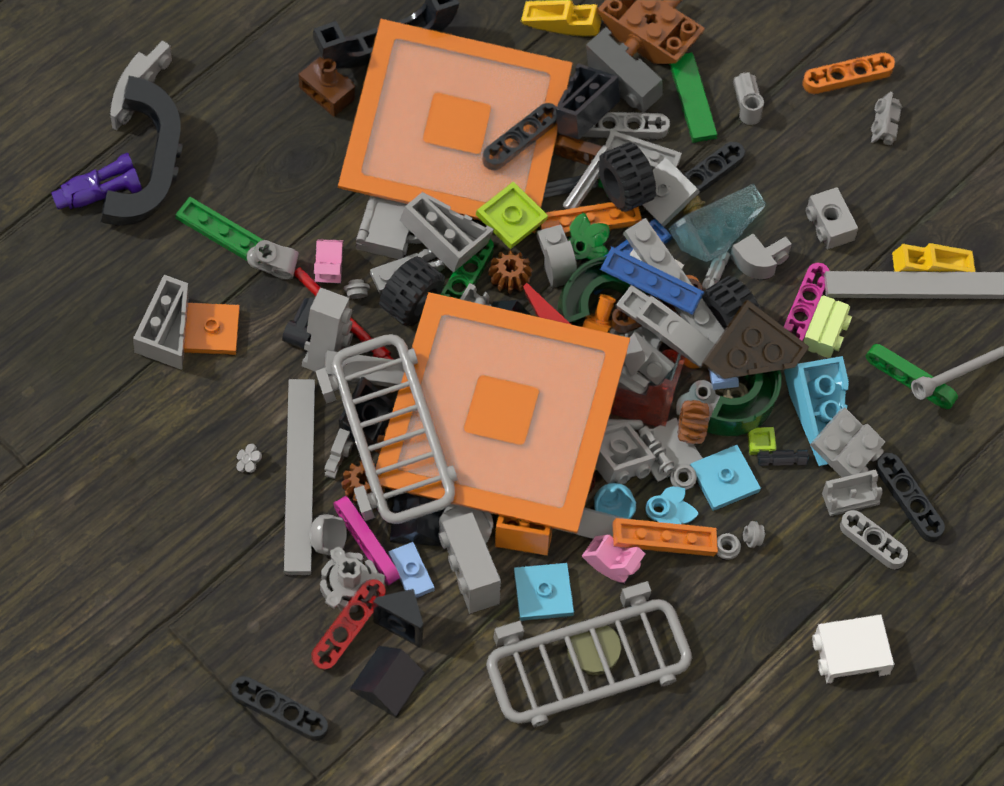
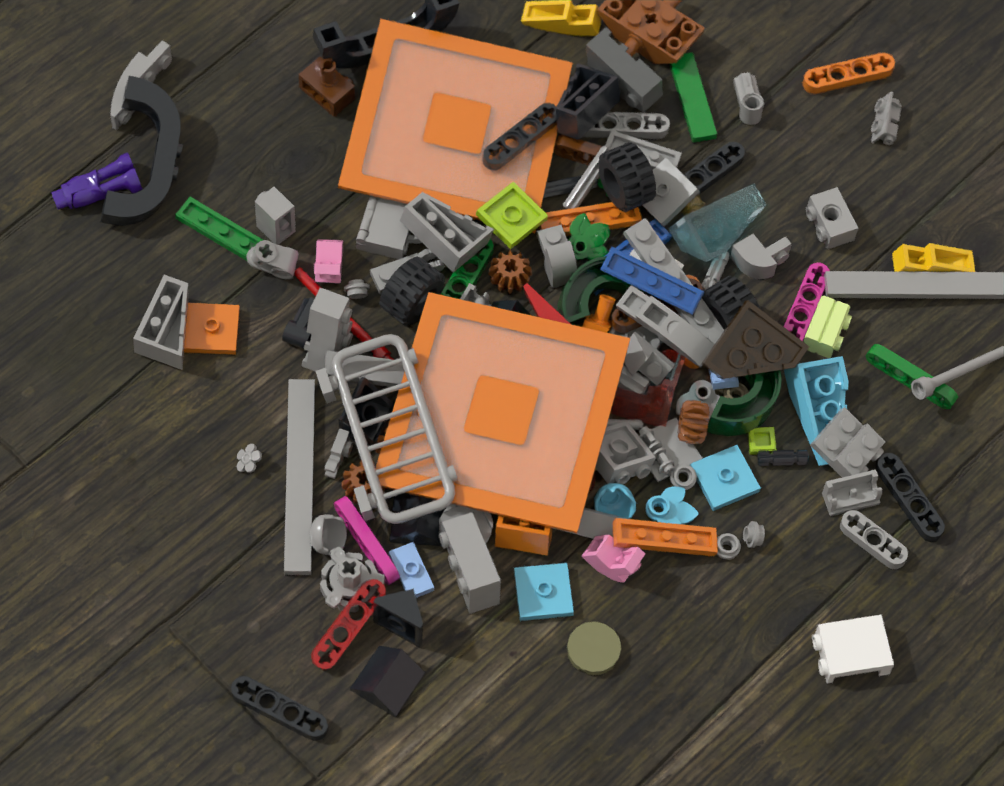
(275, 215): none -> light grey brick
(636, 597): light grey bar -> none

